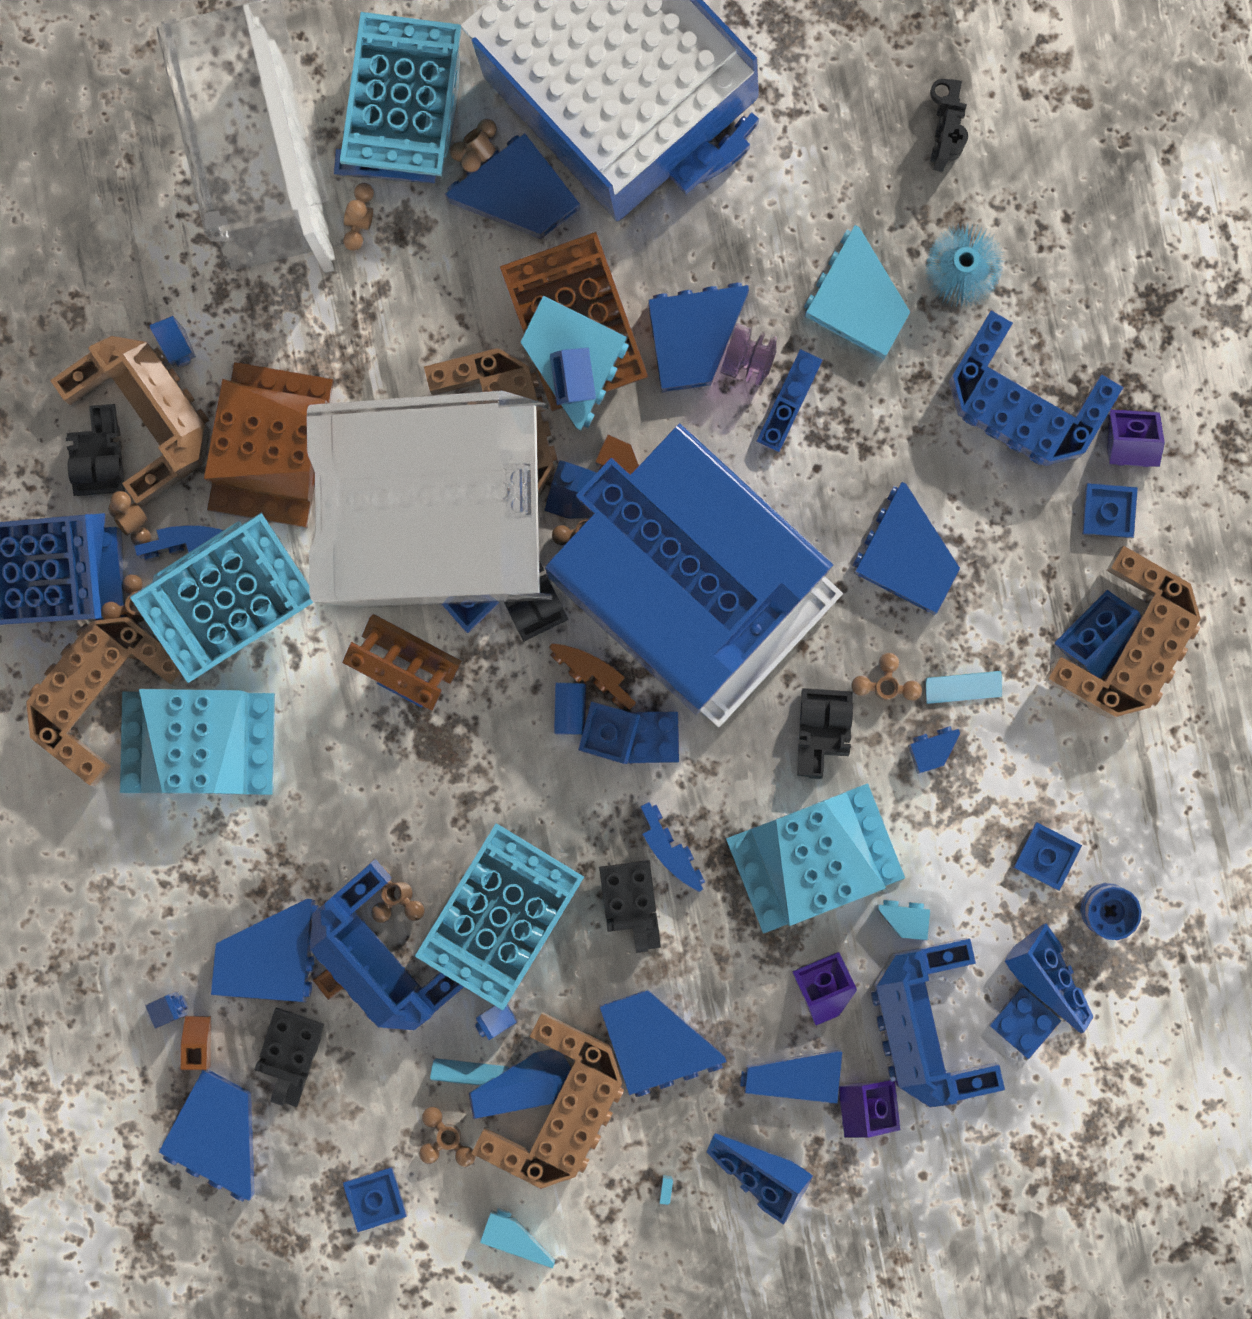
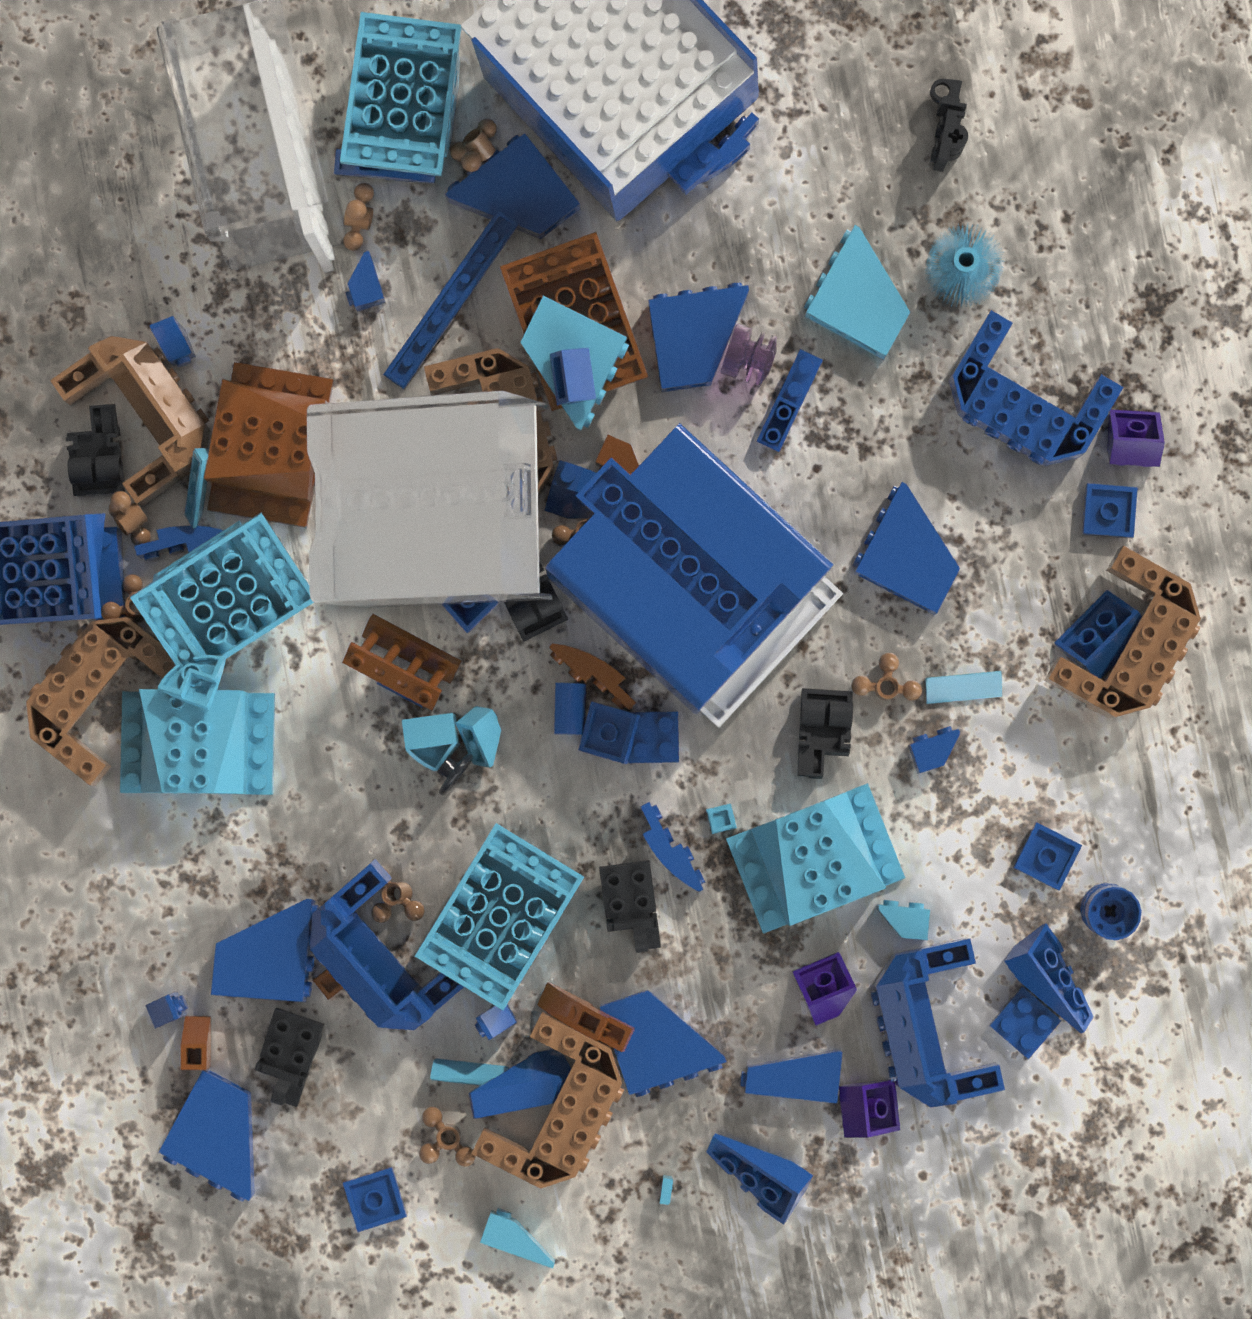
(196, 681): none -> medium azure brick
(197, 487): none -> medium azure slope
(365, 285): none -> blue slope
(431, 744): none -> medium azure piece
(451, 299): none -> blue tile
(480, 735): none -> medium azure slope
(584, 1017): none -> dark orange slope
(721, 818): none -> medium azure tile

